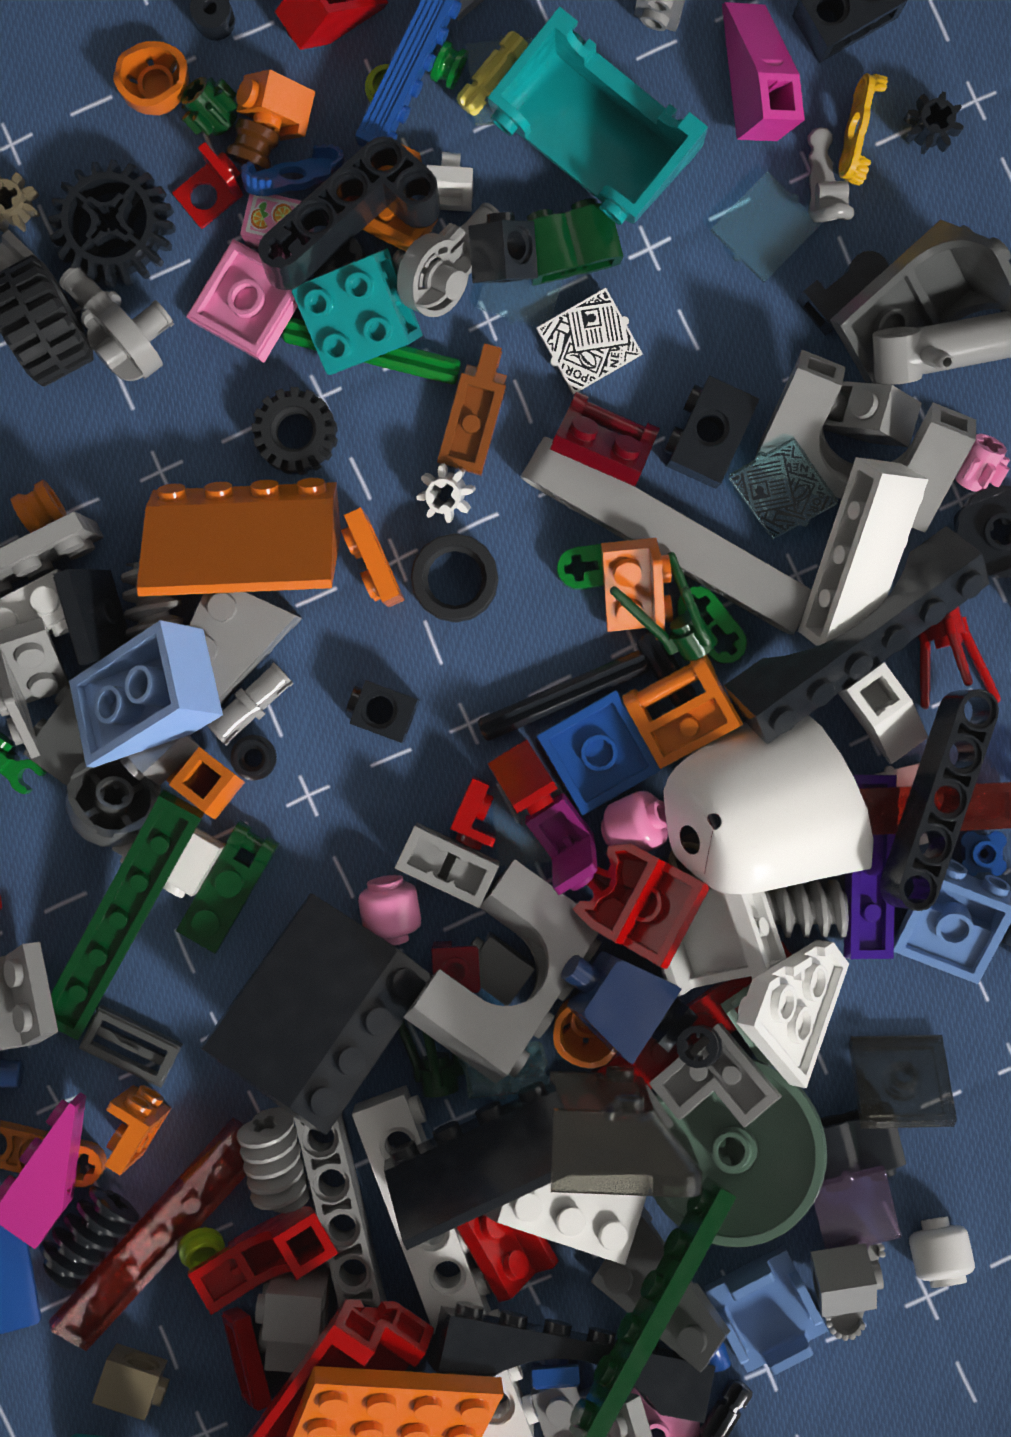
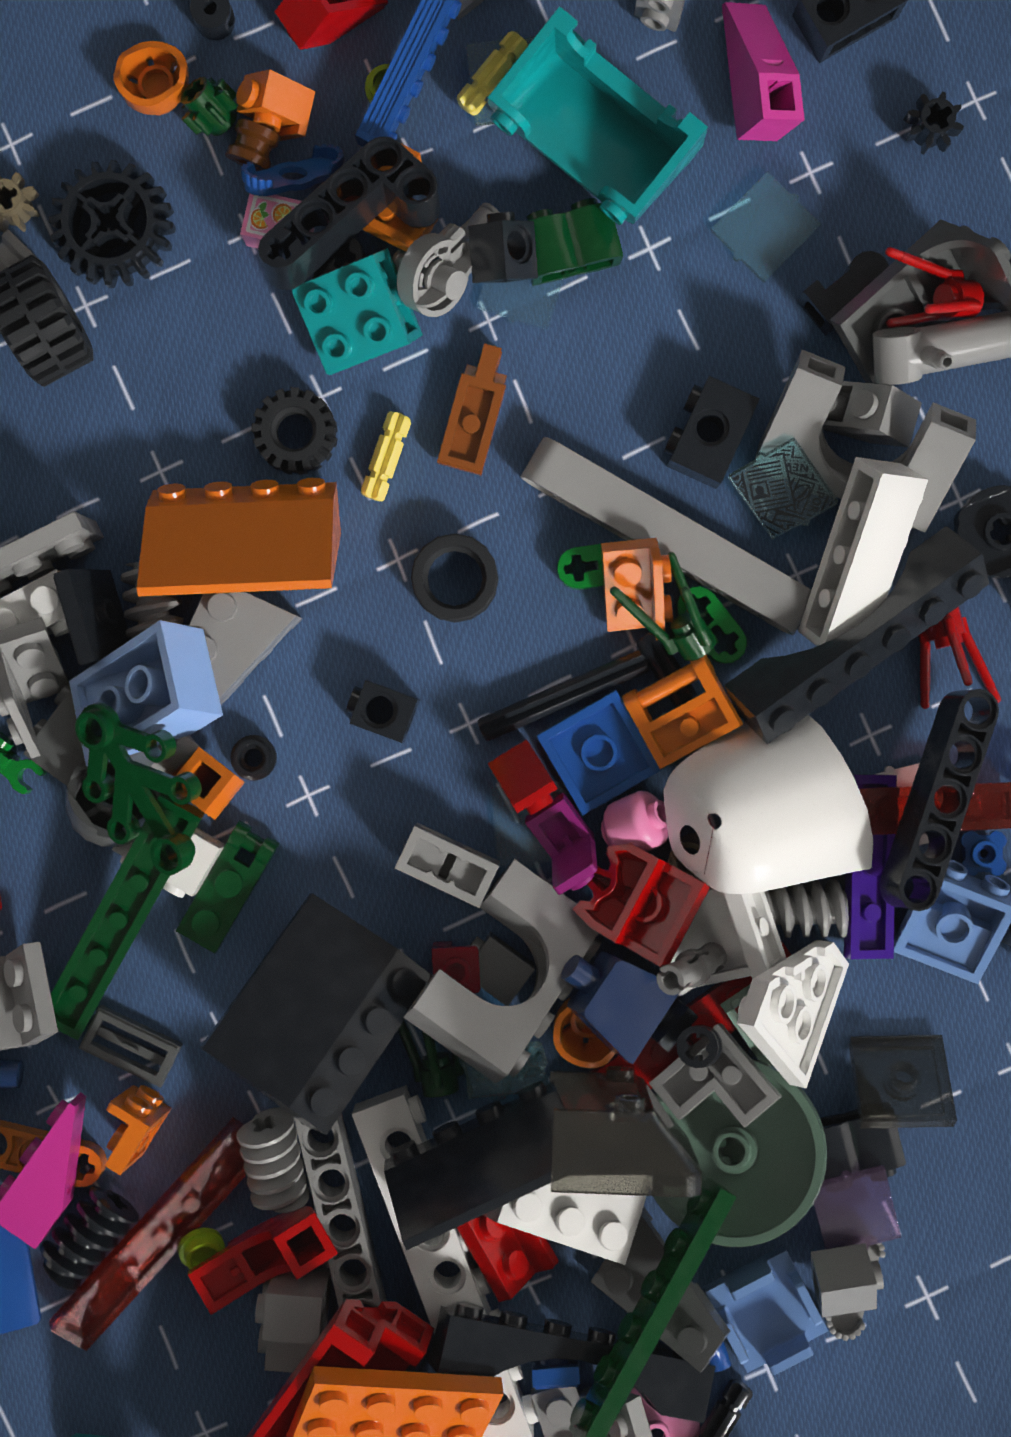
(38, 506): orange wheel -> none
(105, 737): none -> dark green plant
(115, 337): light grey pin -> none
(131, 1382): dark tan brick -> none
(219, 174): red bracket -> none
(242, 303): bright pink plate -> none
(246, 1358): red tile -> none
(250, 703): light grey pin -> none
(364, 544): orange plate -> none
(385, 456): none -> light yellow axle
(390, 908): bright pink head -> none
(403, 359): green axle -> none
(433, 491): white gear -> none
(449, 65): green bush -> none
(453, 183): white tile -> none
(473, 805): red bracket -> none
(589, 341): white piece -> none
(604, 440): dark red plate -> none
(691, 968): none -> light grey pin
(828, 196): light grey piece -> none
(852, 164): yellow piece -> none
(885, 712): white slope -> none
(941, 1253): white head -> none
(950, 300): none -> red plant
(984, 464): bright pink gear -> none

